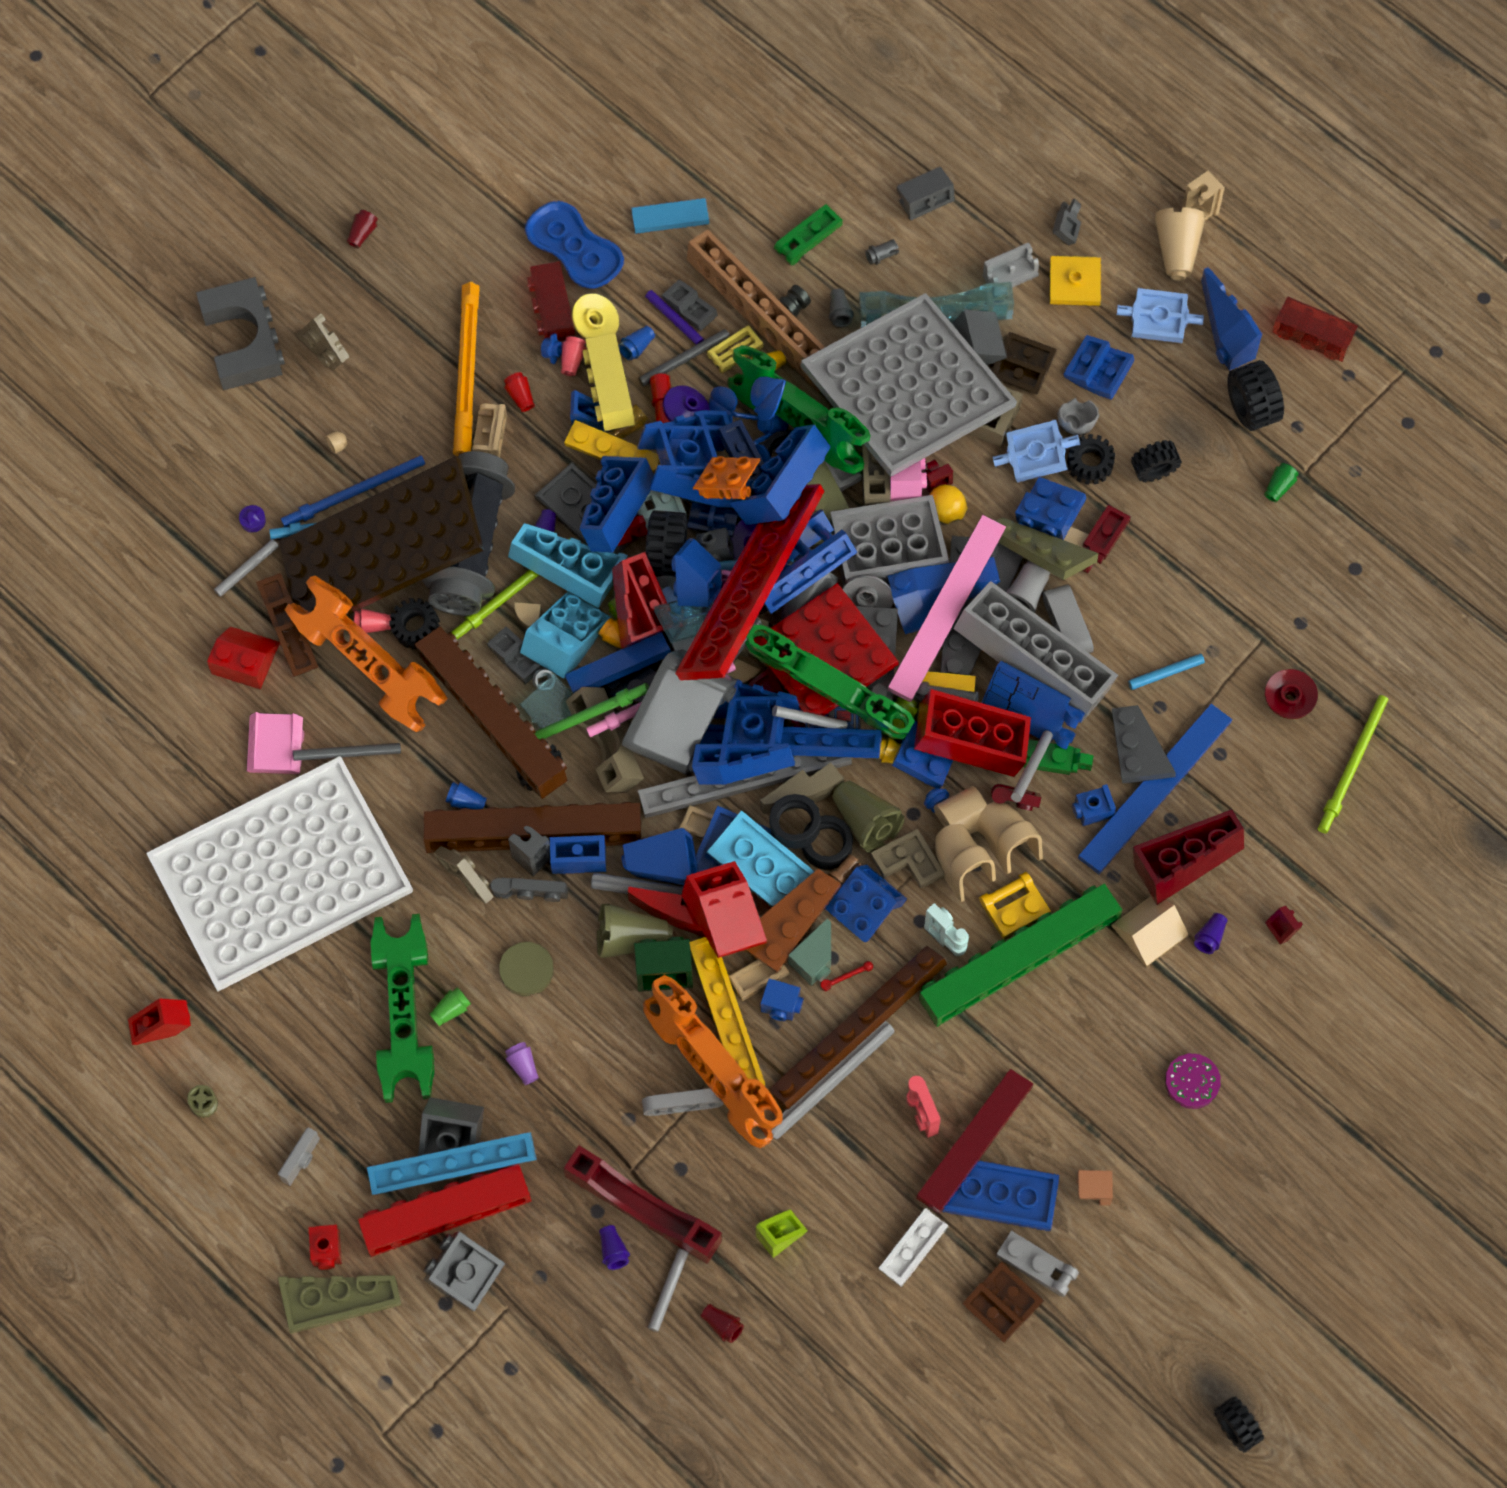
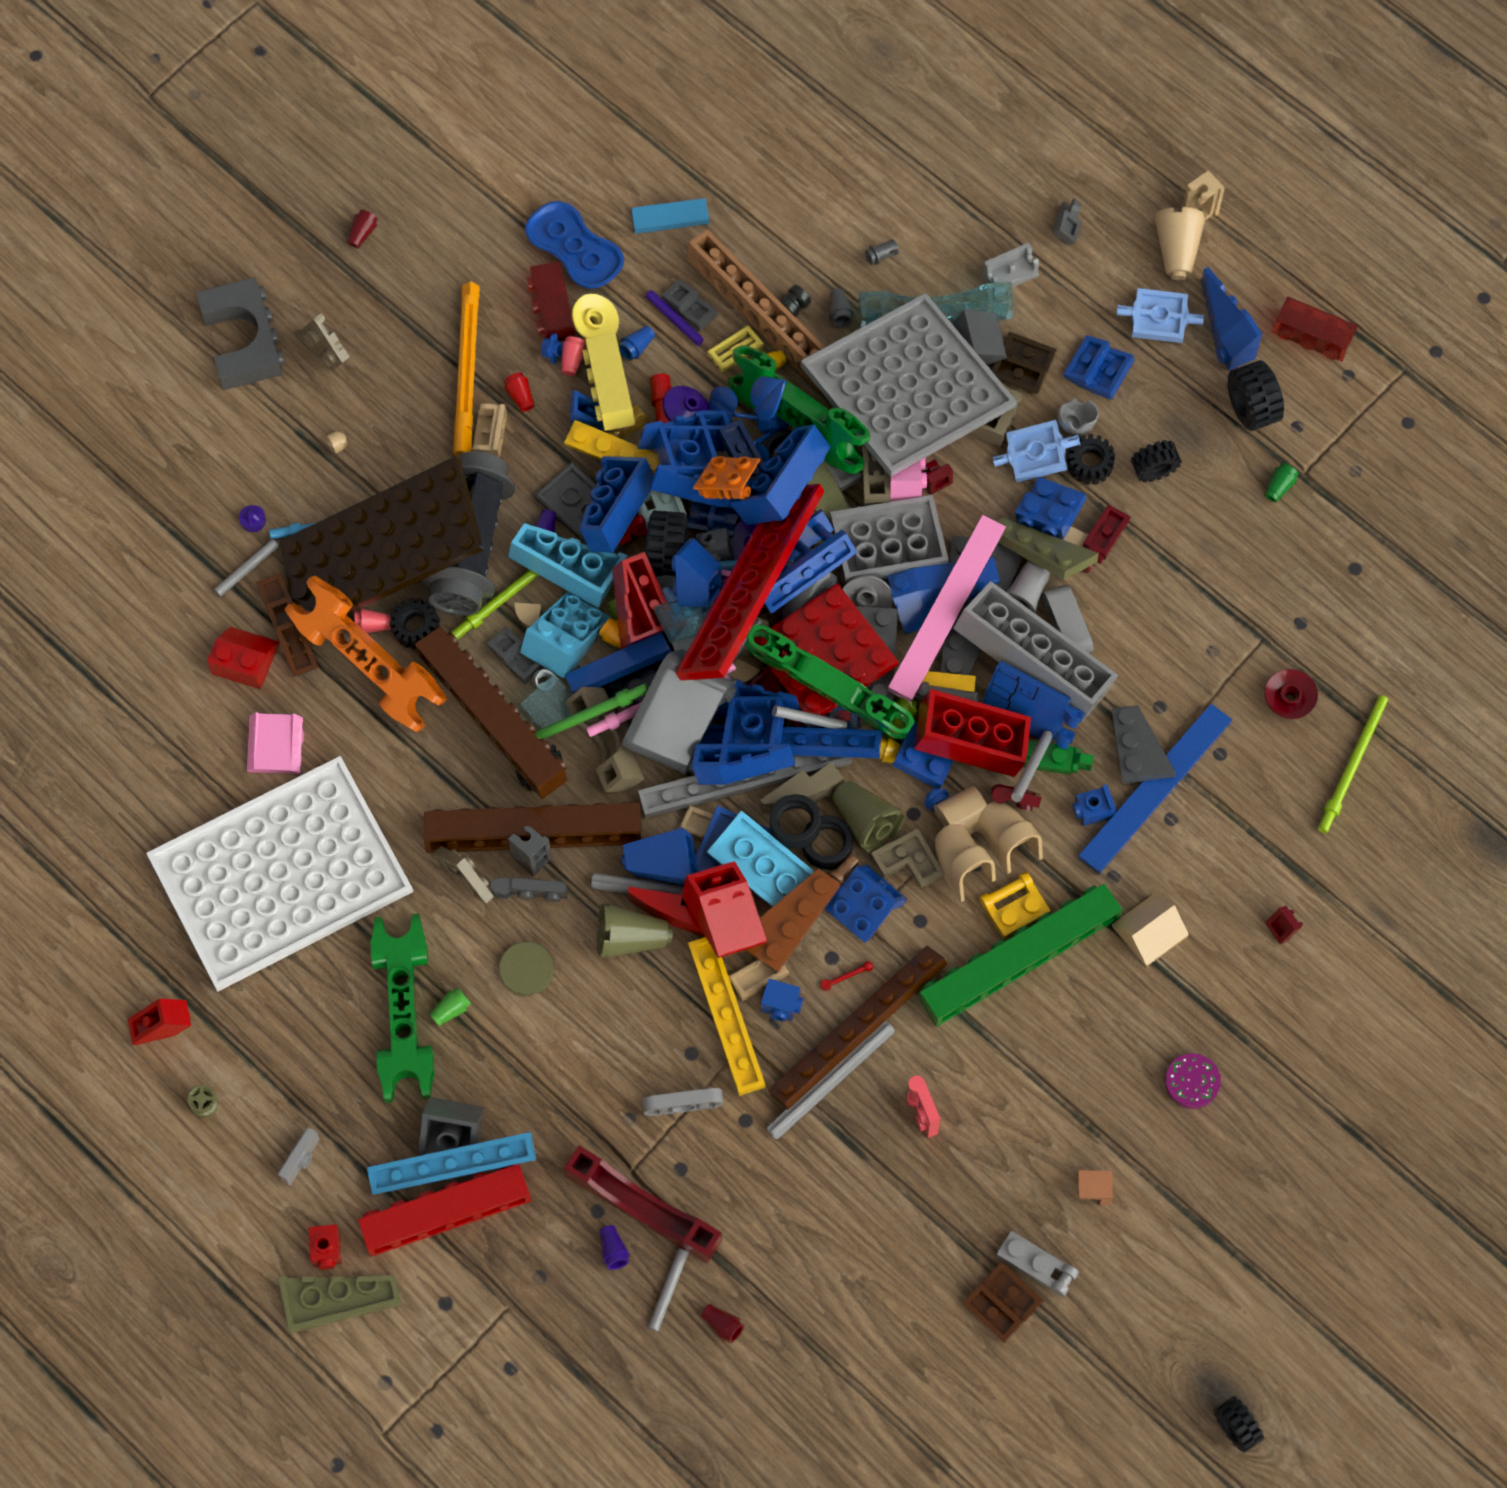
(307, 511): blue bar -> none
(348, 751): dark grey bar -> none
(462, 796): blue cone -> none
(463, 1270): plate -> none
(522, 1062): medium lavender cone -> none
(578, 854): blue brick -> none
(663, 958): dark green brick -> none
(686, 356): dark grey bar -> none
(714, 1064): orange piece -> none
(779, 1232): lime slope -> none
(808, 234): green plate -> none
(813, 955): sand green slope -> none
(913, 1247): white hinge -> none
(926, 193): dark grey hinge -> none
(940, 927): light aqua plate -> none
(949, 503): yellow hair -> none
(974, 1141): dark red tile -> none
(1007, 1196): blue tile -> none
(1075, 280): yellow plate -> none
(1166, 671): dark azure bar -> none
(1187, 854): dark red wedge -> none
(1210, 935): dark purple cone -> none

